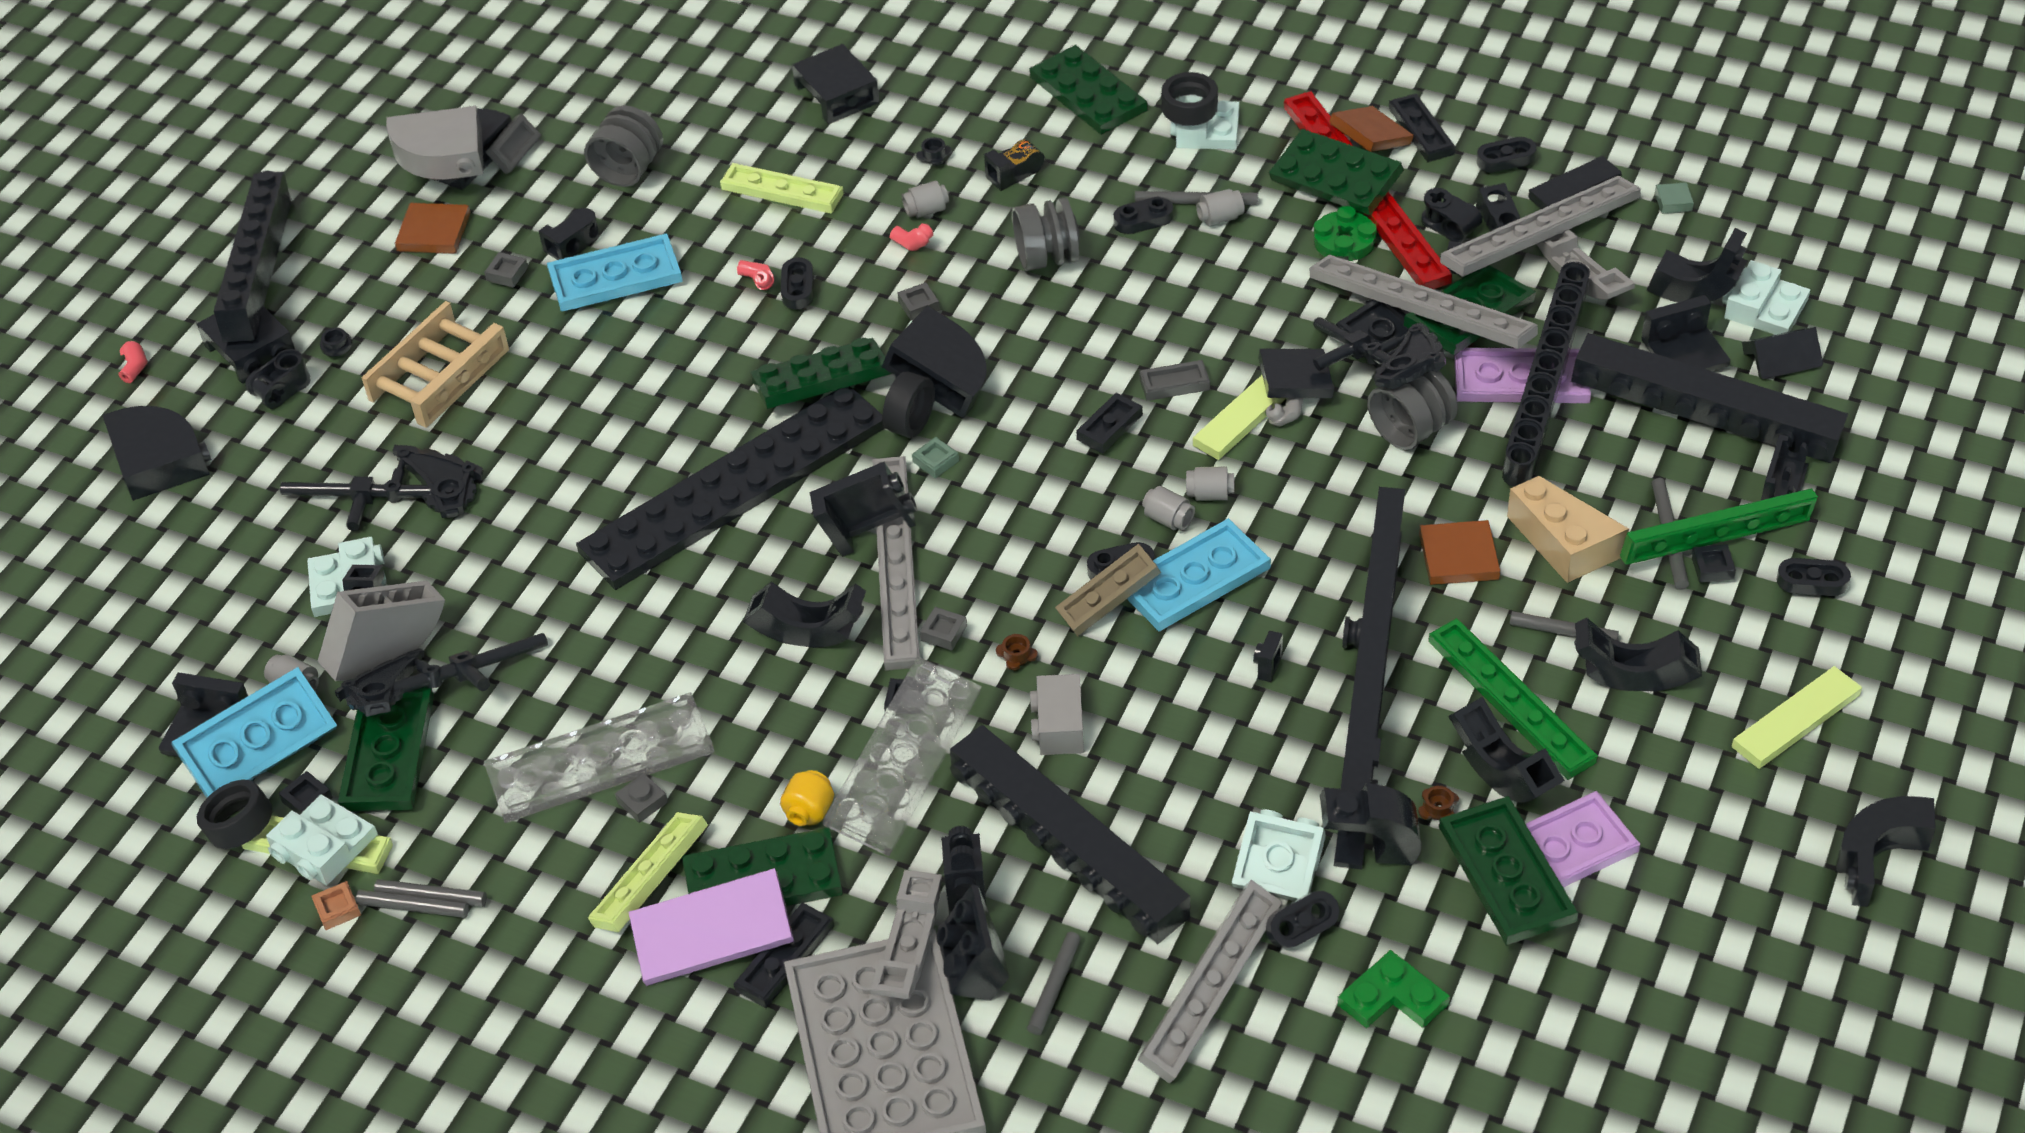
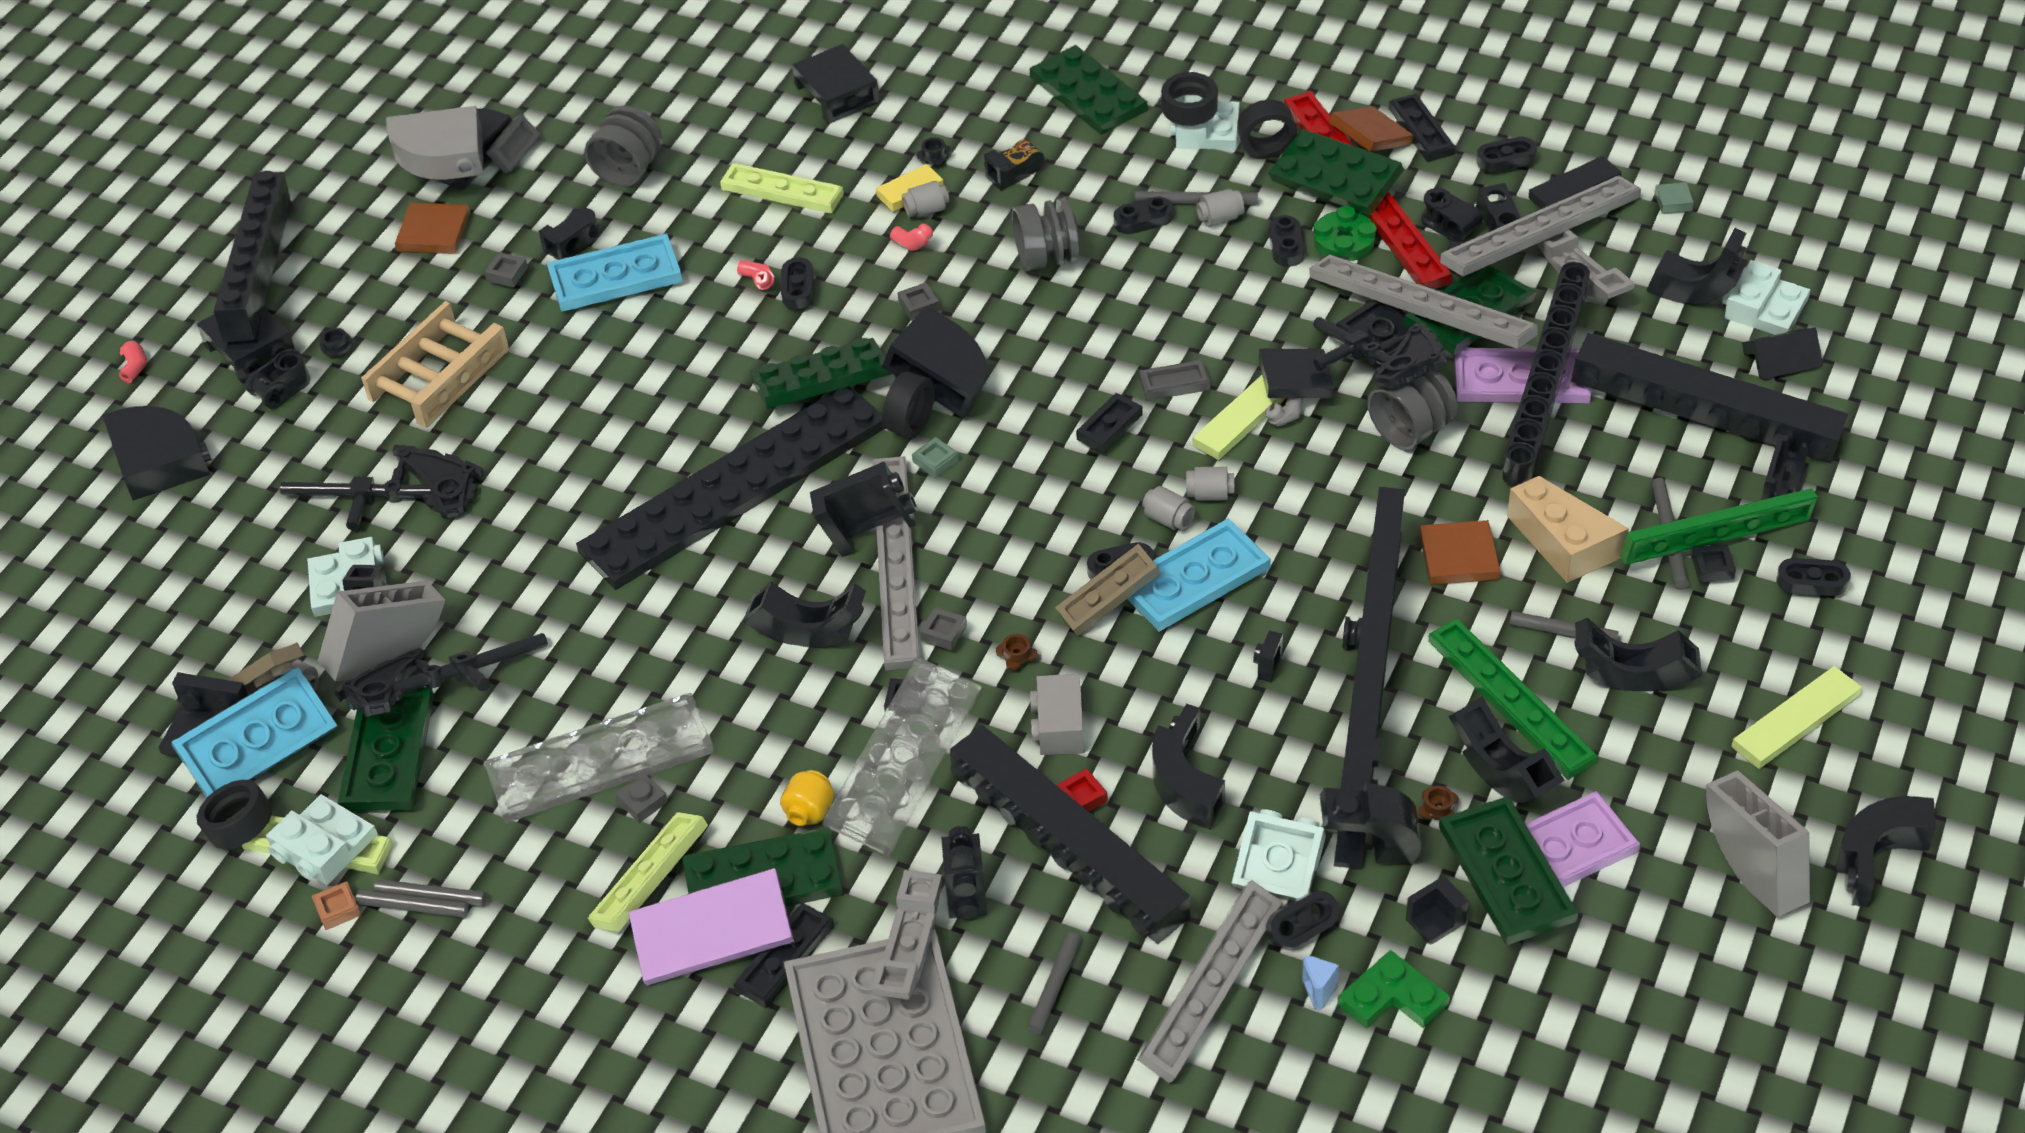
(268, 667): none -> dark tan plate
(303, 792): black plate -> none
(892, 191): none -> light yellow tile
(972, 949): black slope -> none
(1084, 790): none -> red plate
(1182, 787): none -> black arch
(1264, 111): none -> black tyre
(1286, 241): none -> black plate
(1319, 980): none -> light blue slope
(1437, 910): none -> black panel
(1683, 335): black bracket -> none
(1760, 843): none -> light grey brick

